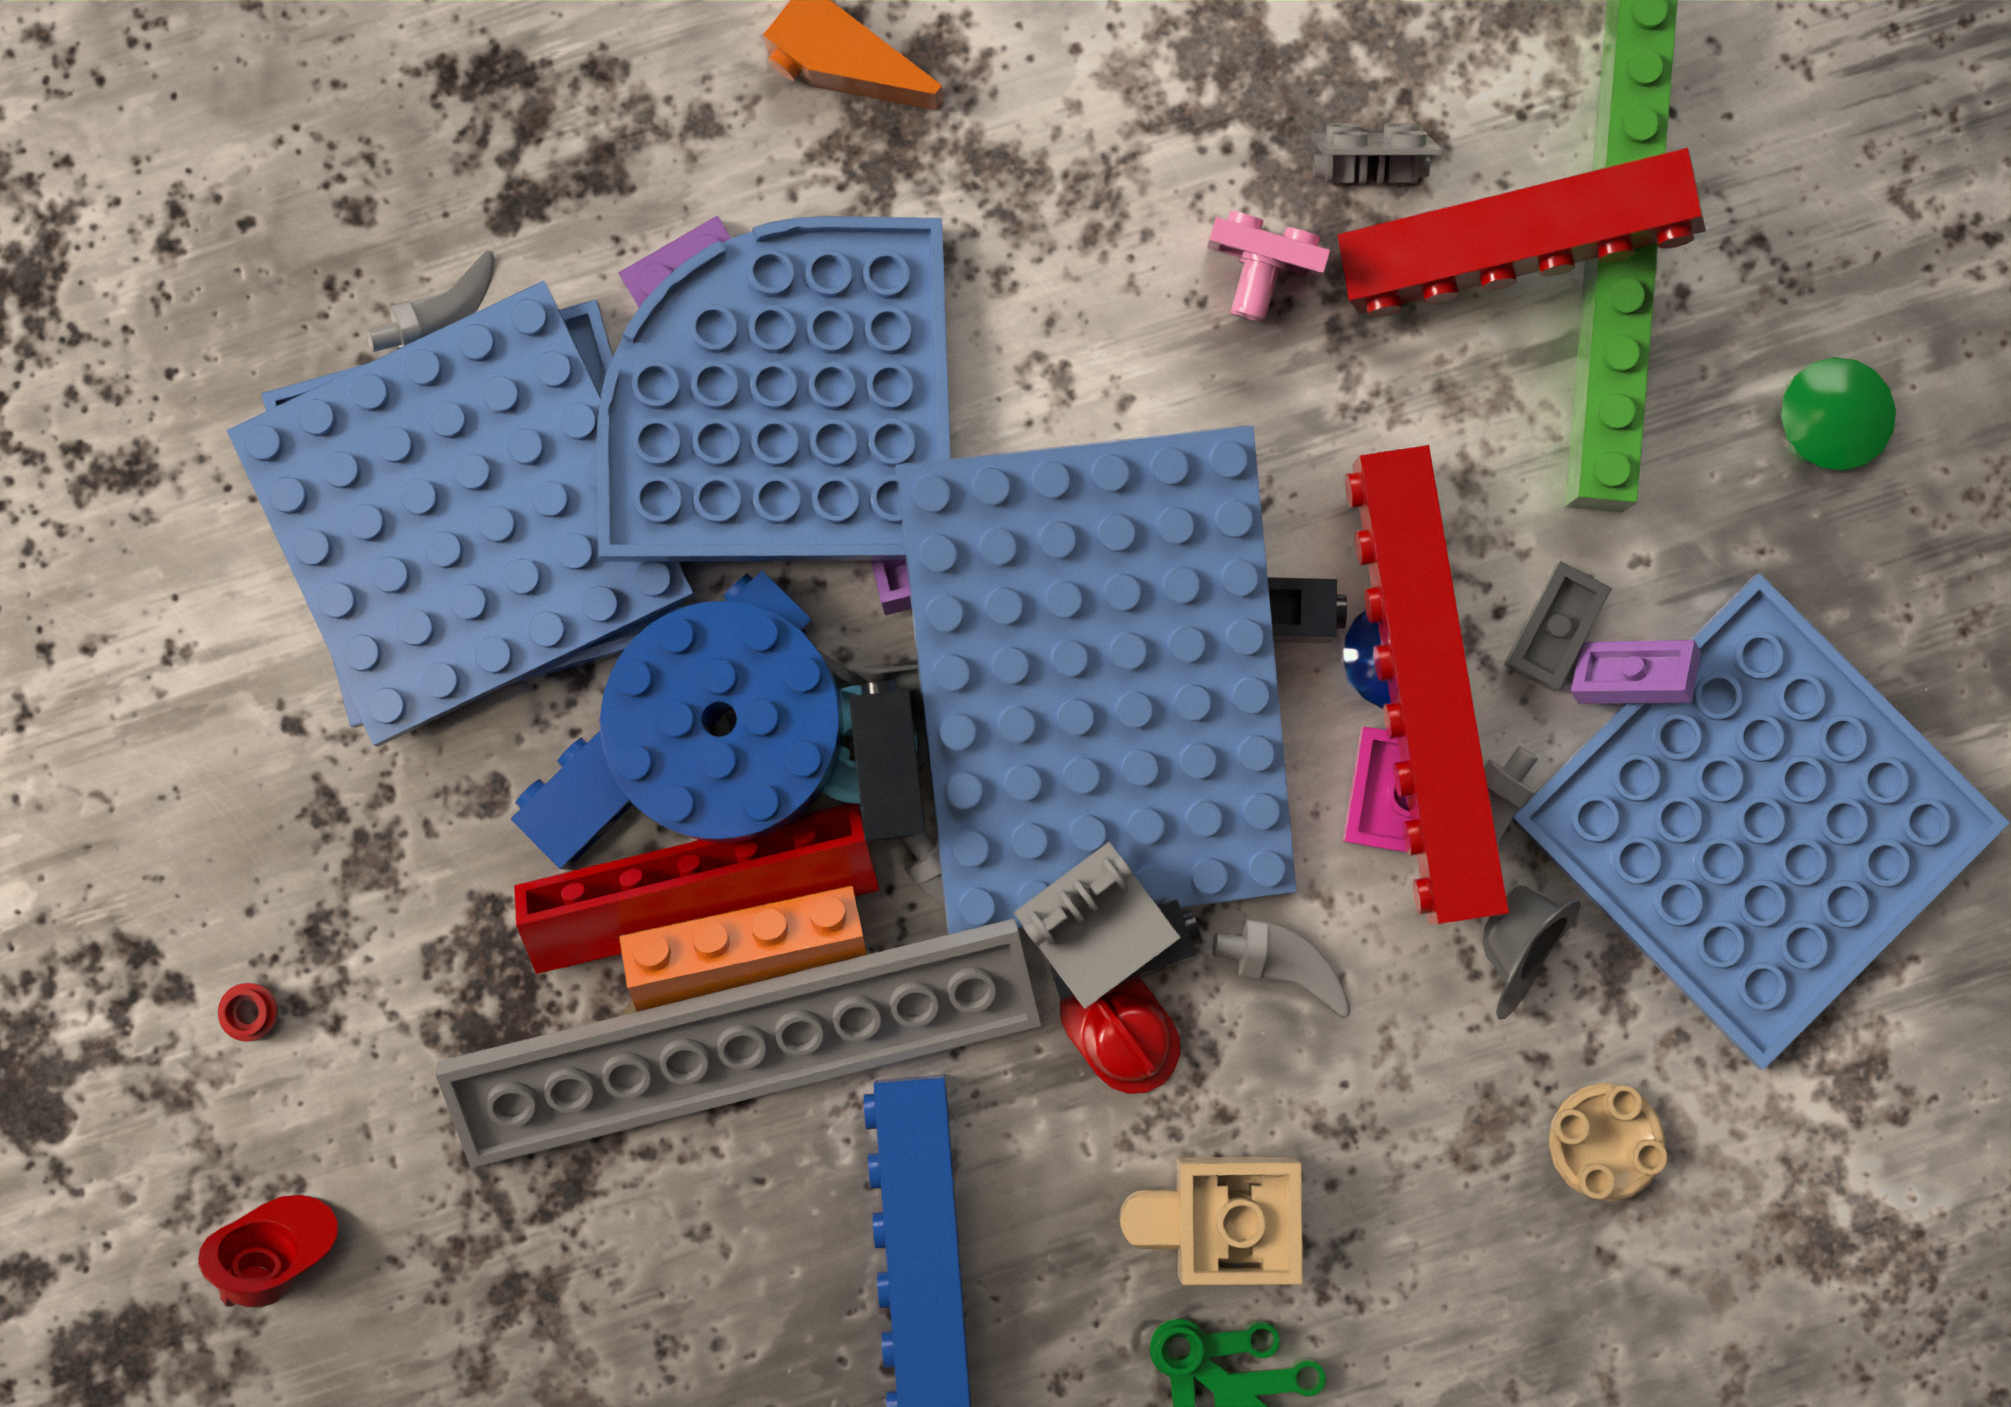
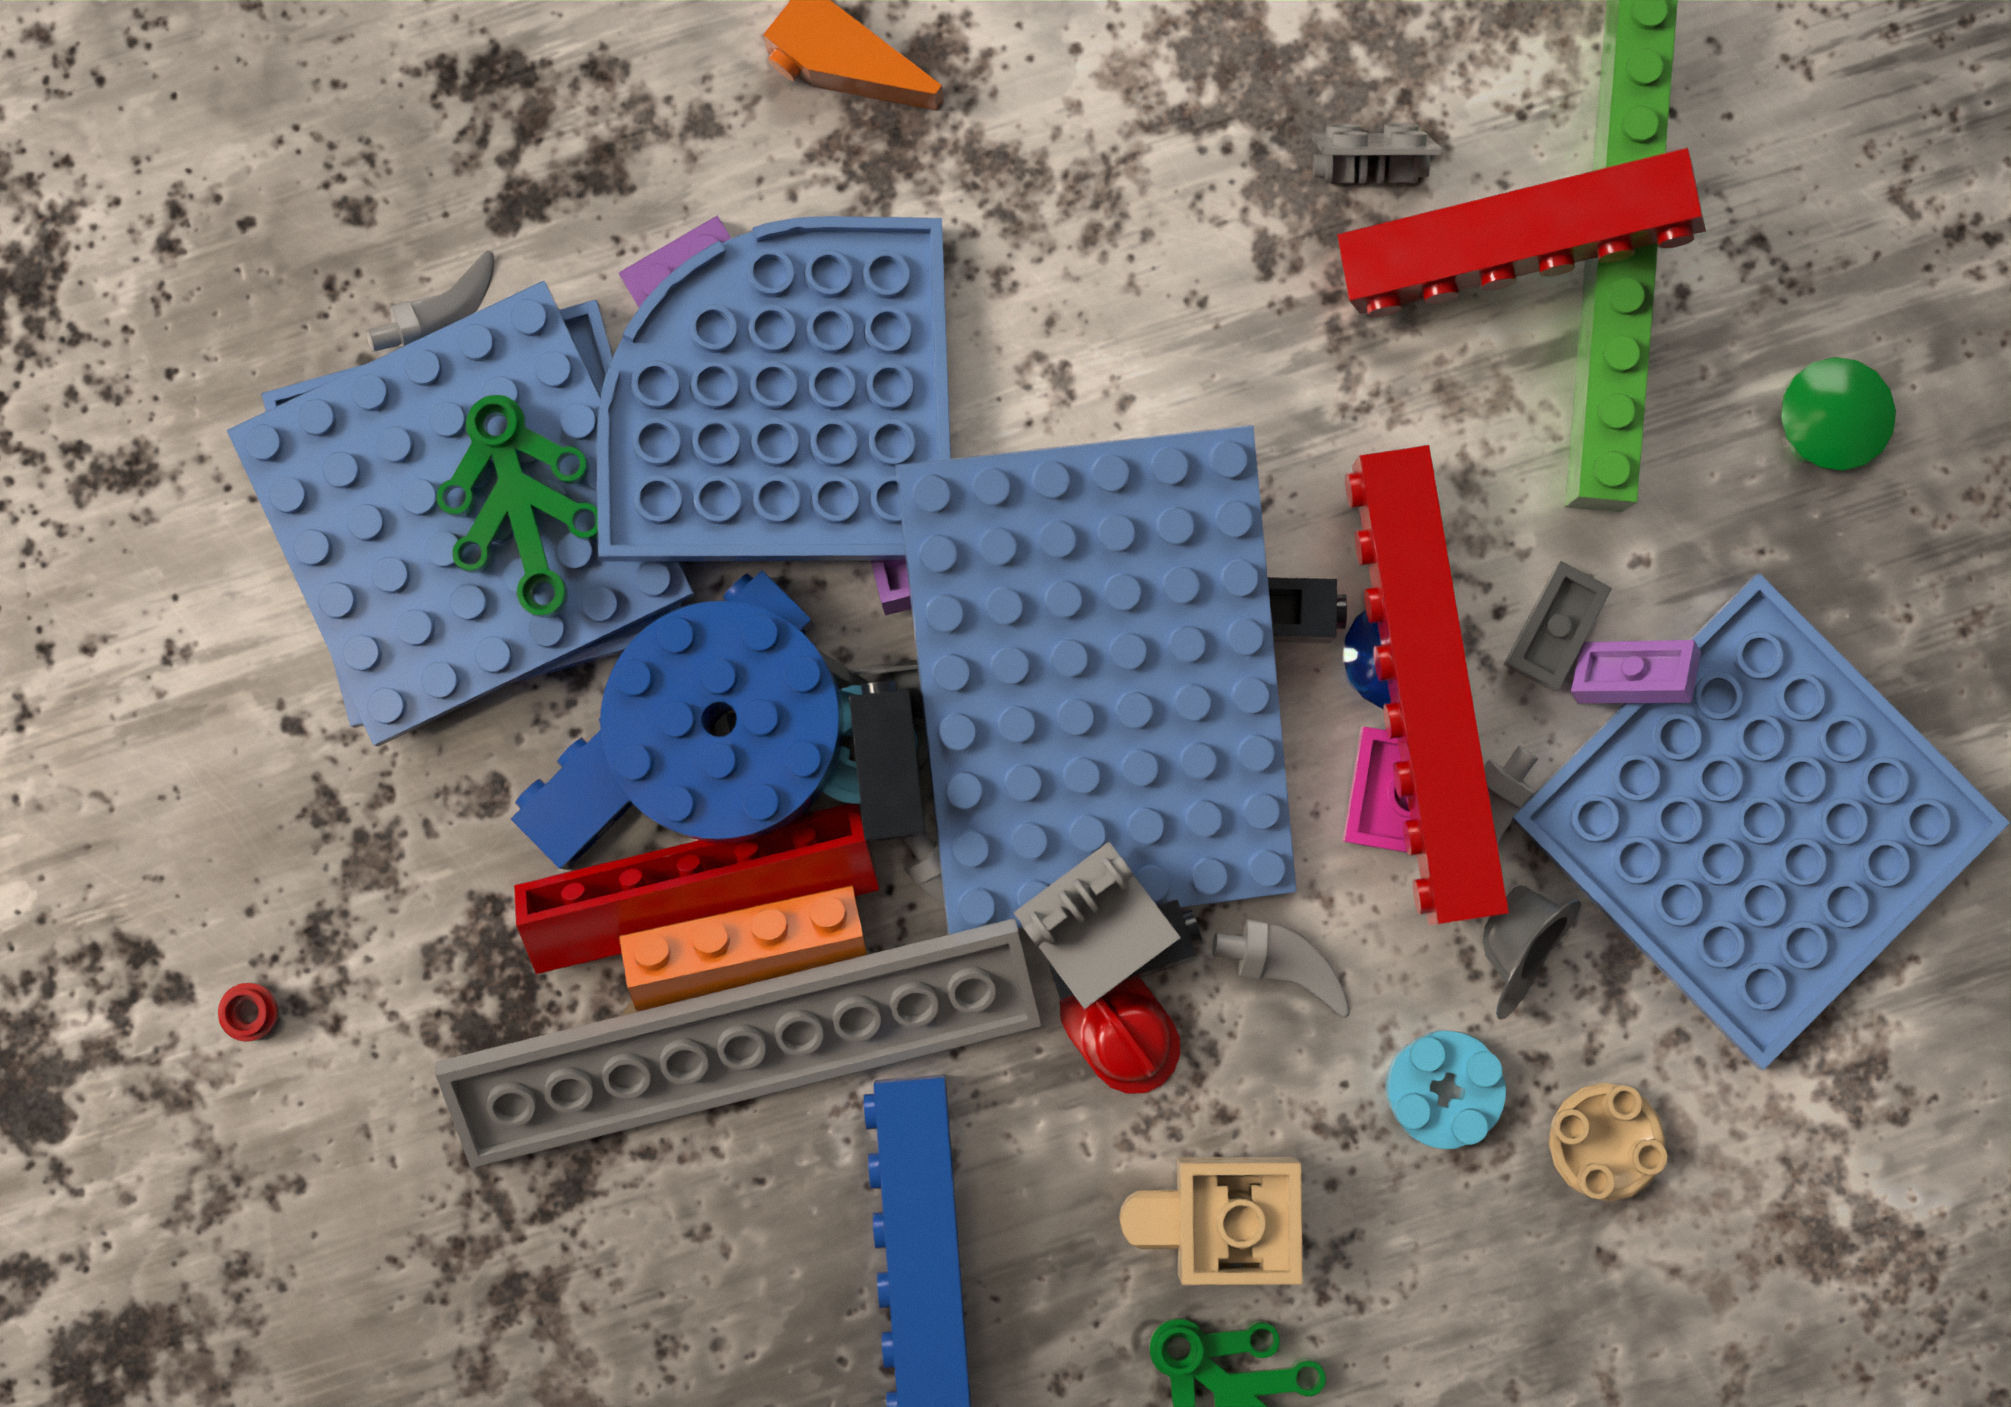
(267, 1249): red piece -> none
(515, 496): none -> green plant
(1264, 258): bright pink plate -> none
(1417, 1107): none -> medium azure plate

